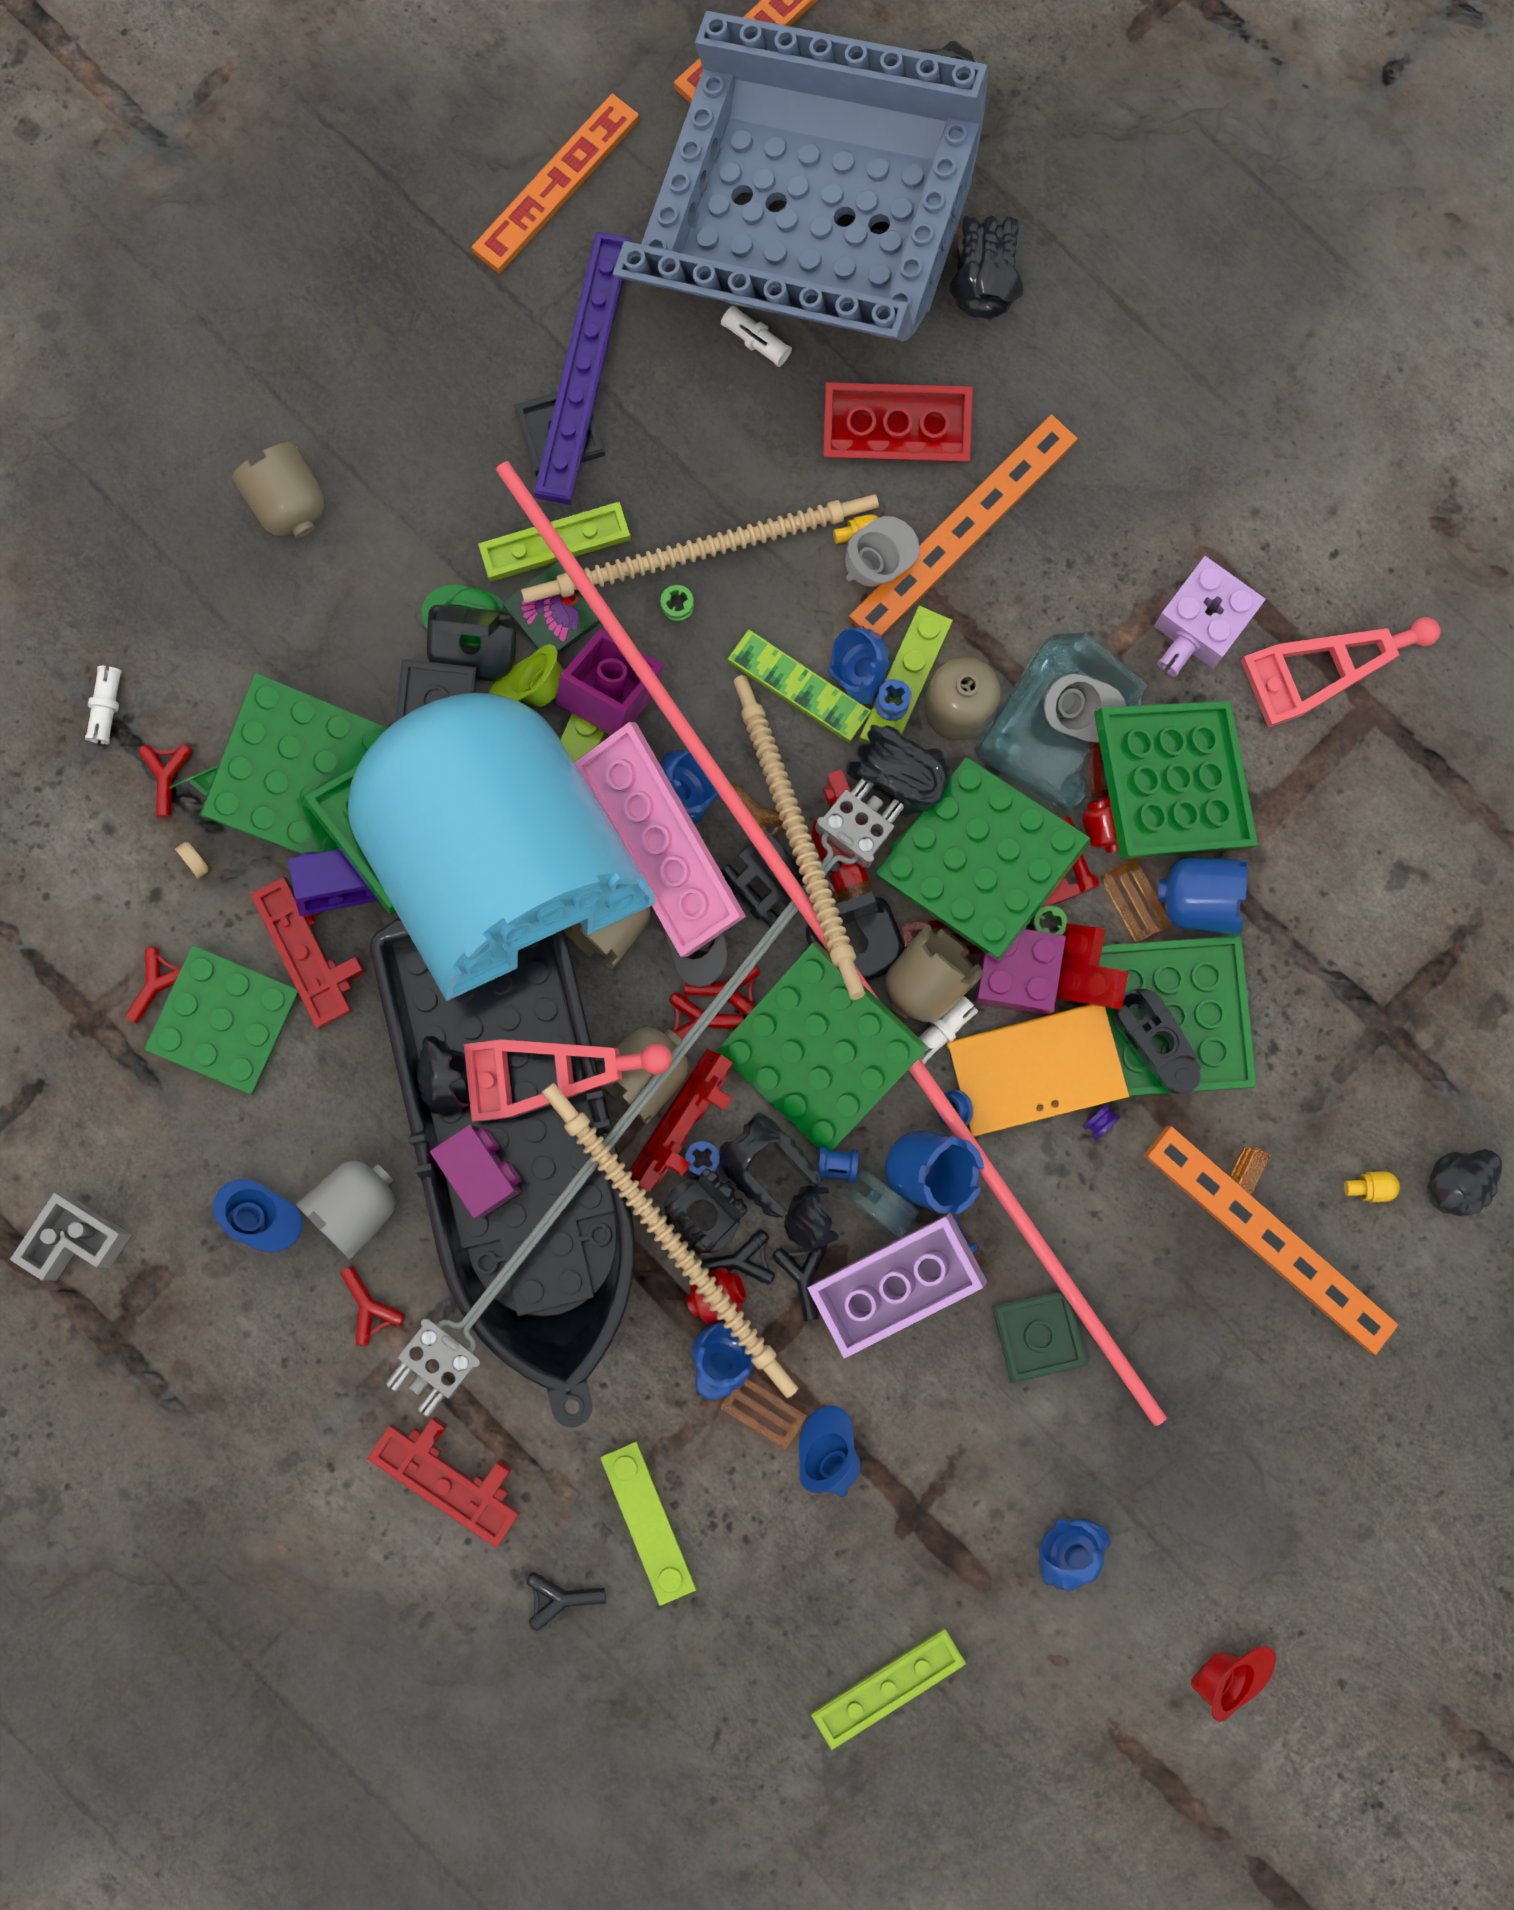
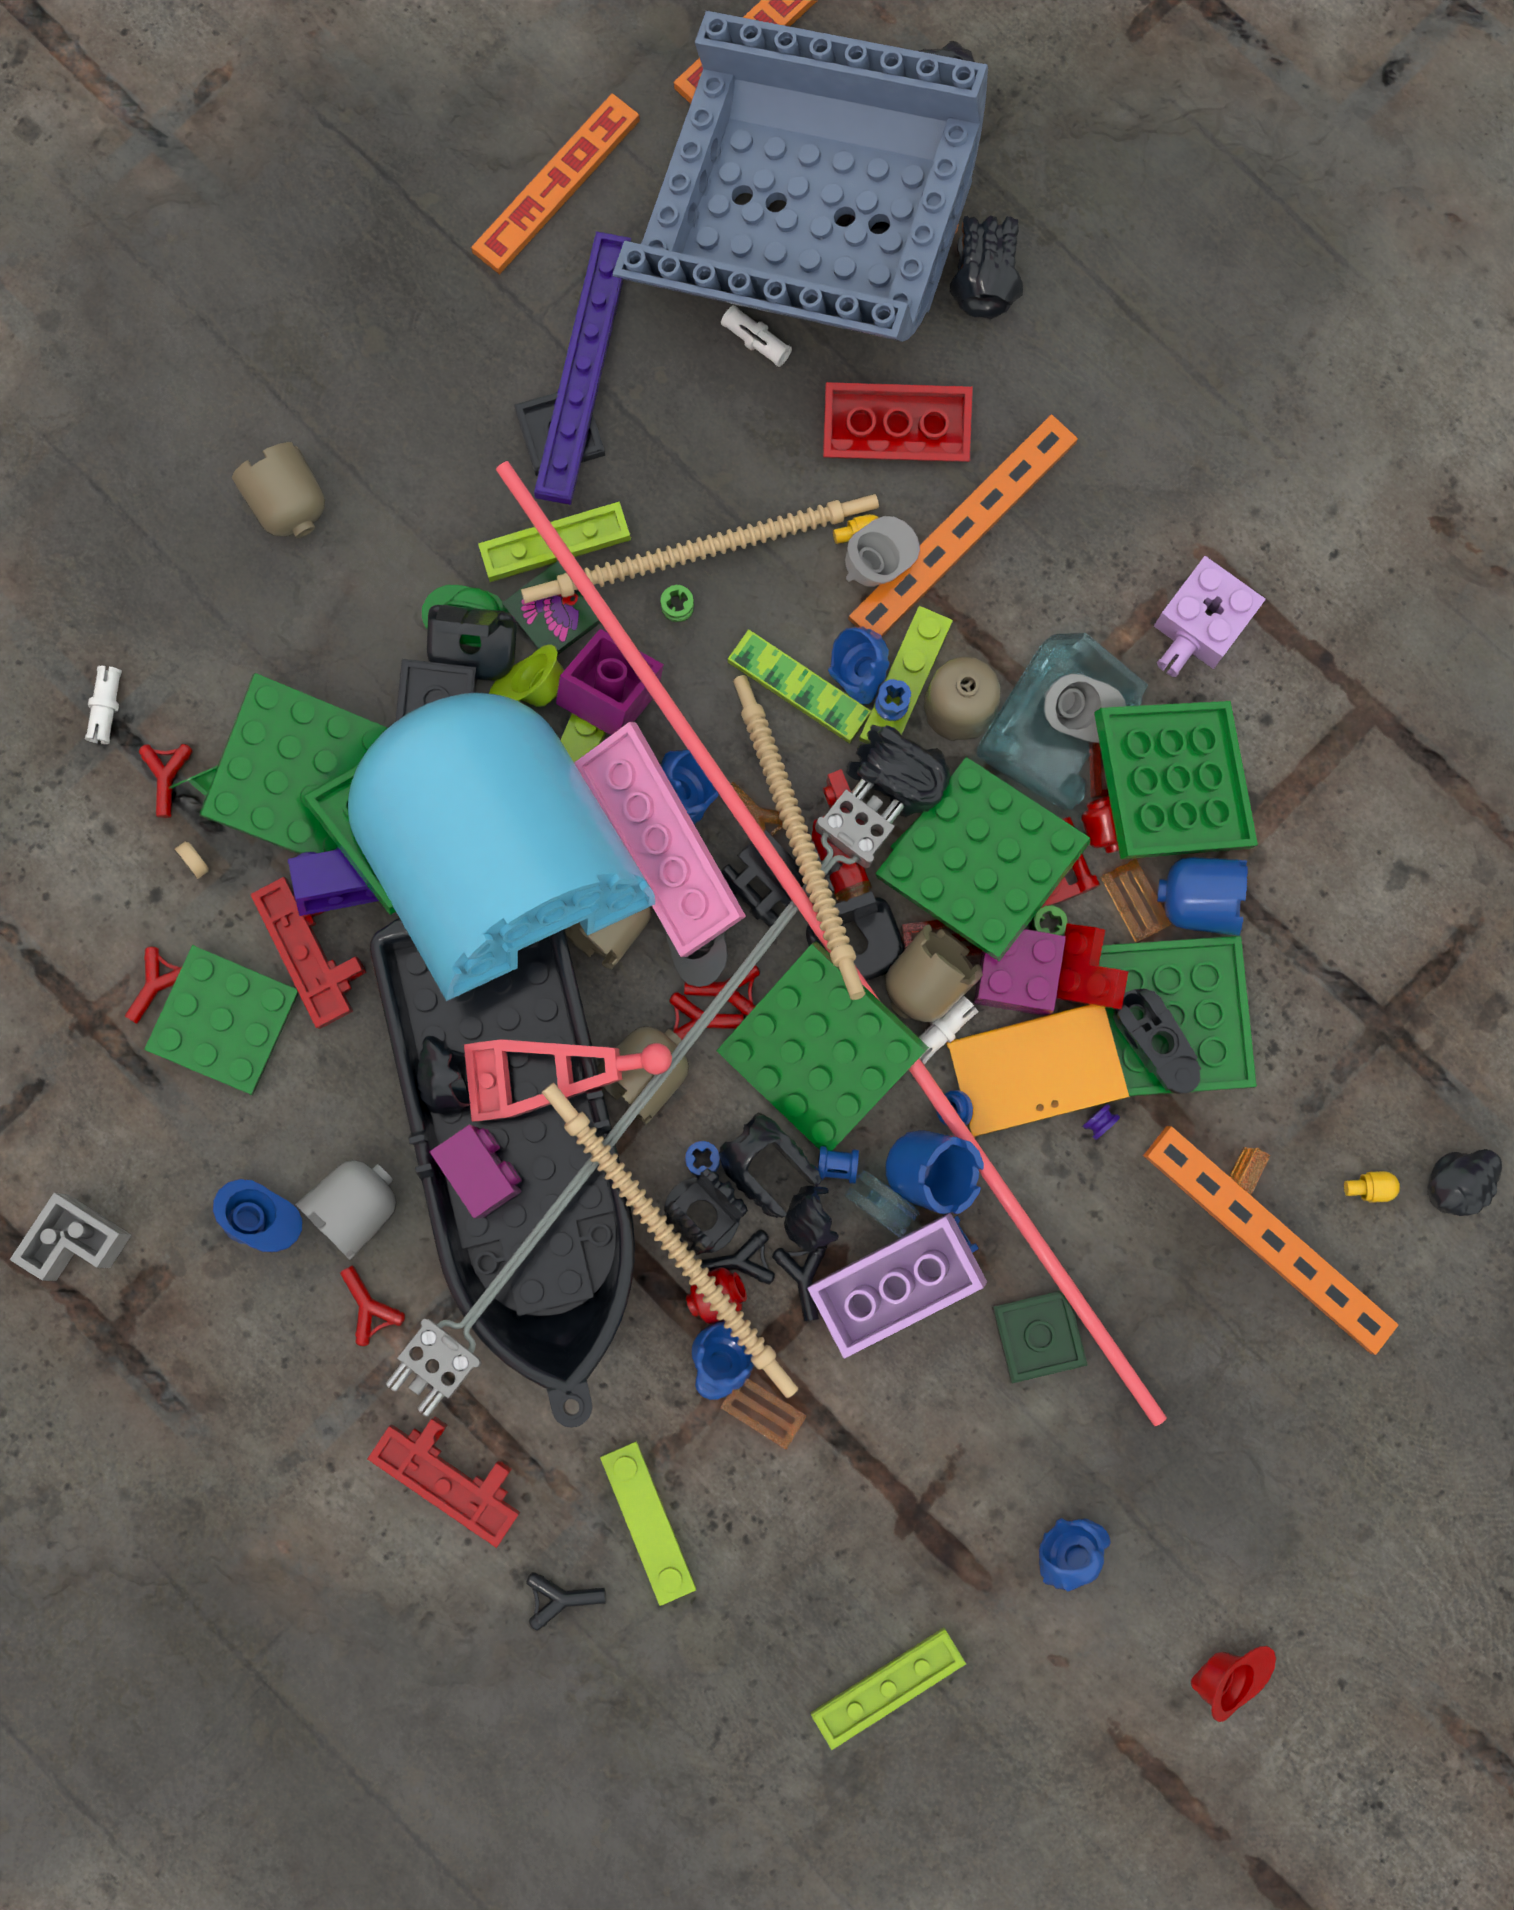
(688, 1107): red hinge -> none
(828, 1452): blue piece -> none
(1274, 684): coral plate -> none

